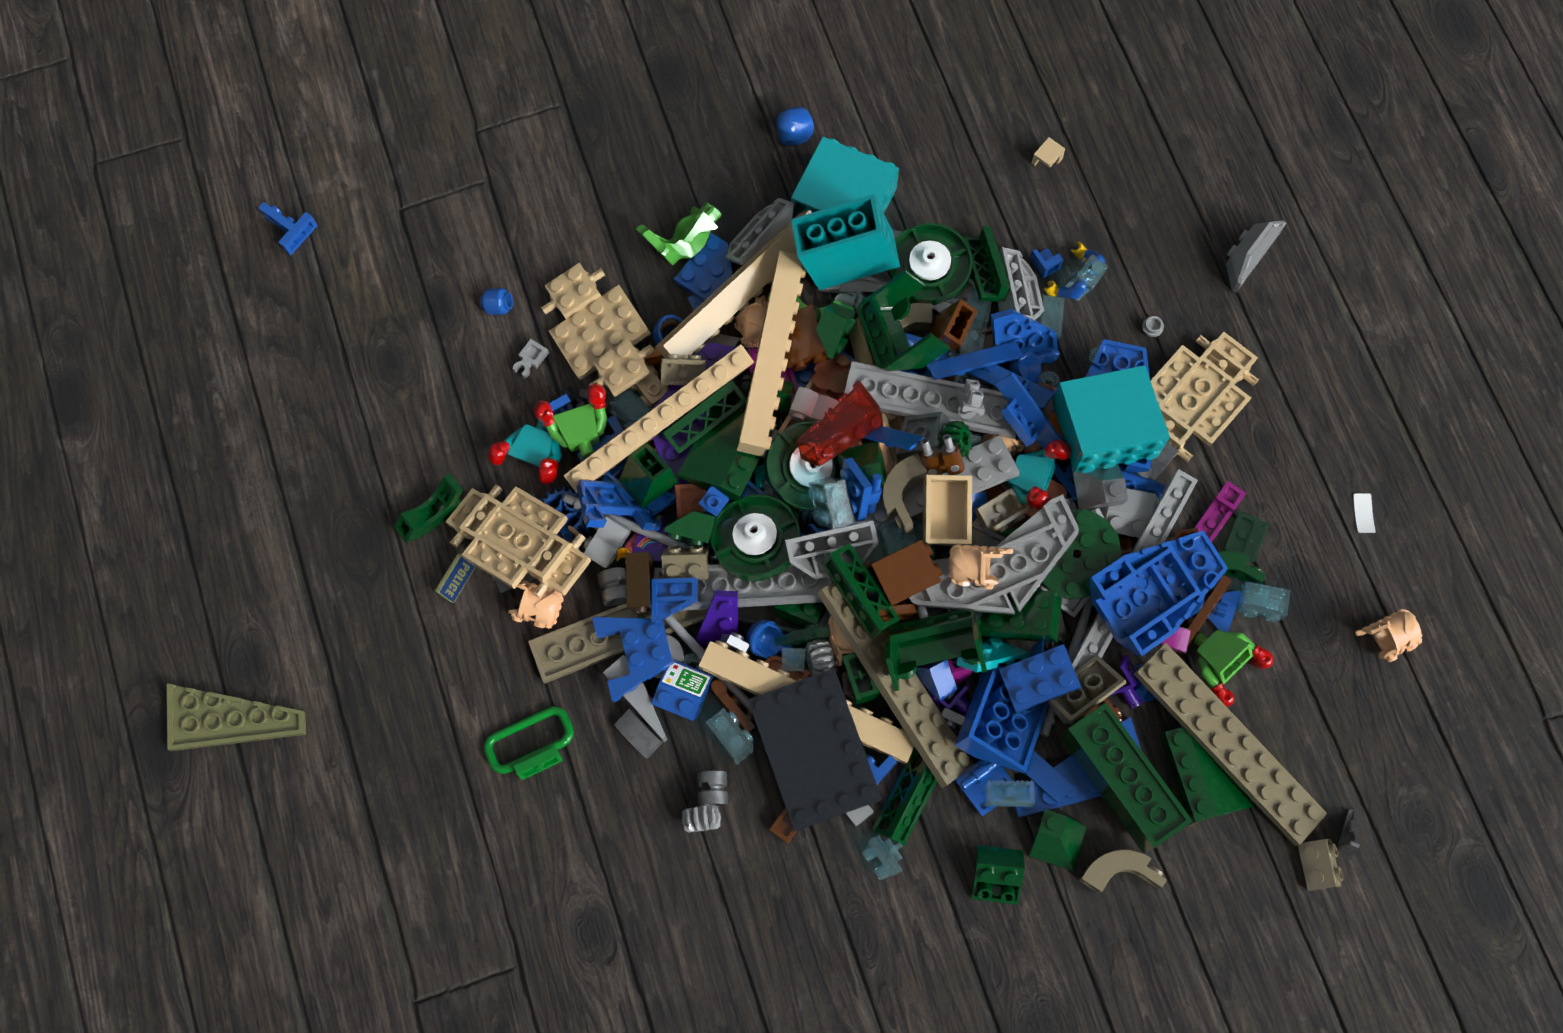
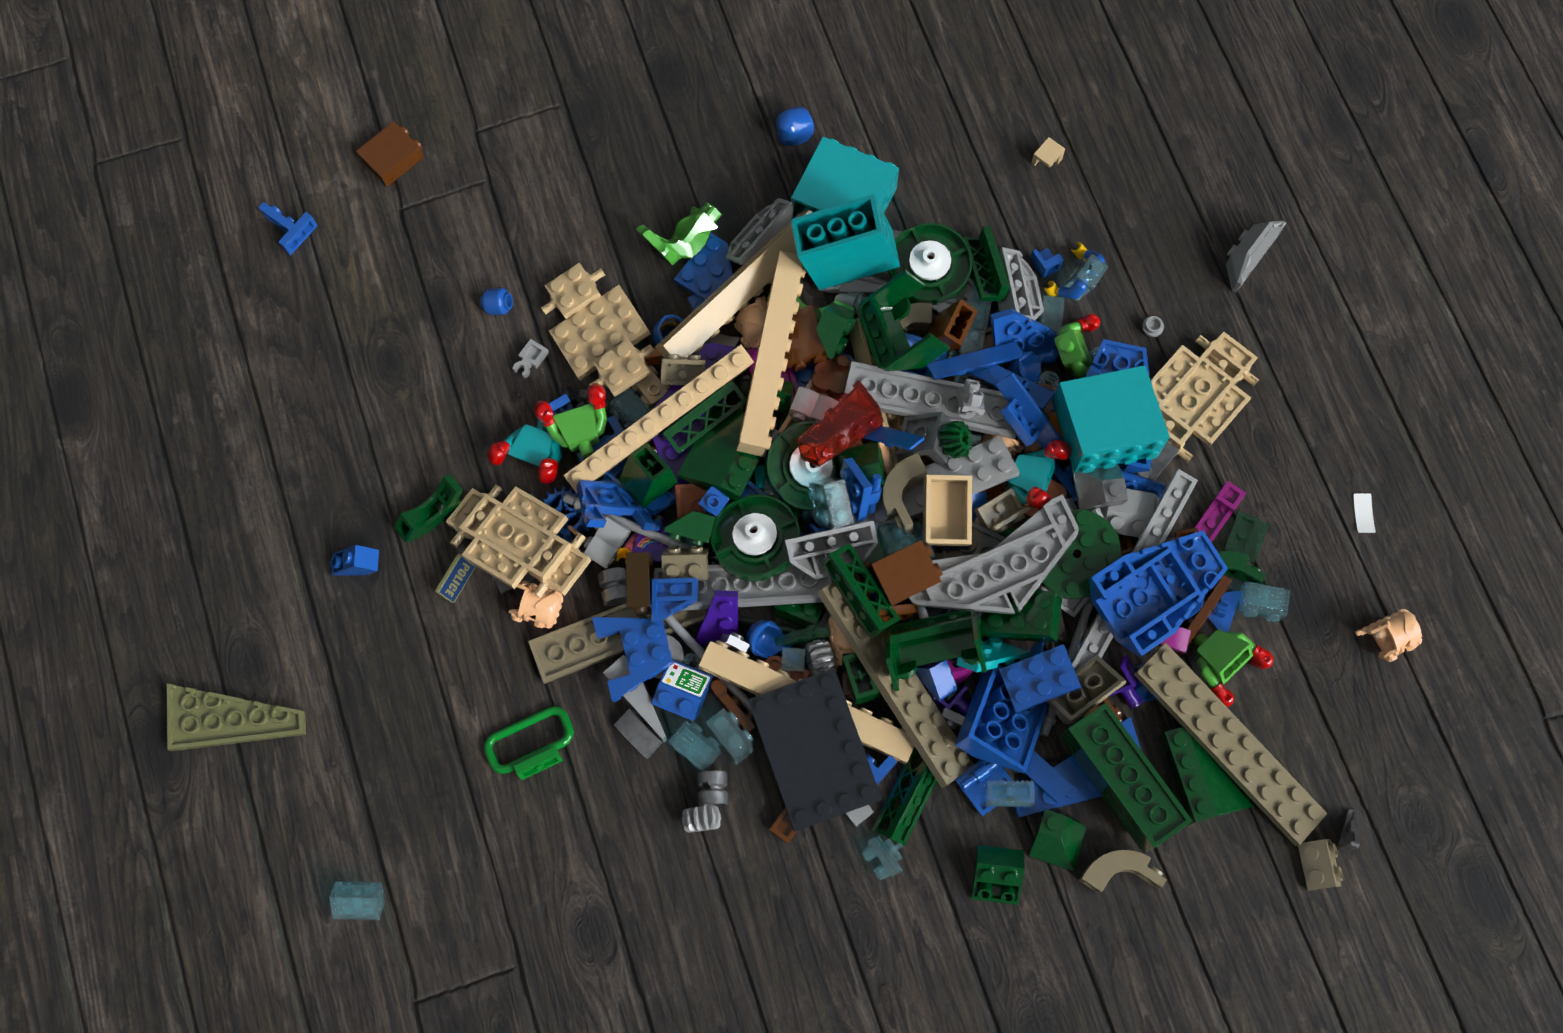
(355, 561): none -> blue slope
(357, 900): none -> clear light blue brick
(390, 153): none -> reddish brown brick
(695, 746): none -> clear light blue brick
(942, 460): reddish brown piece -> none
(973, 564): light nougat helmet -> none
(1072, 344): none -> bright green torso

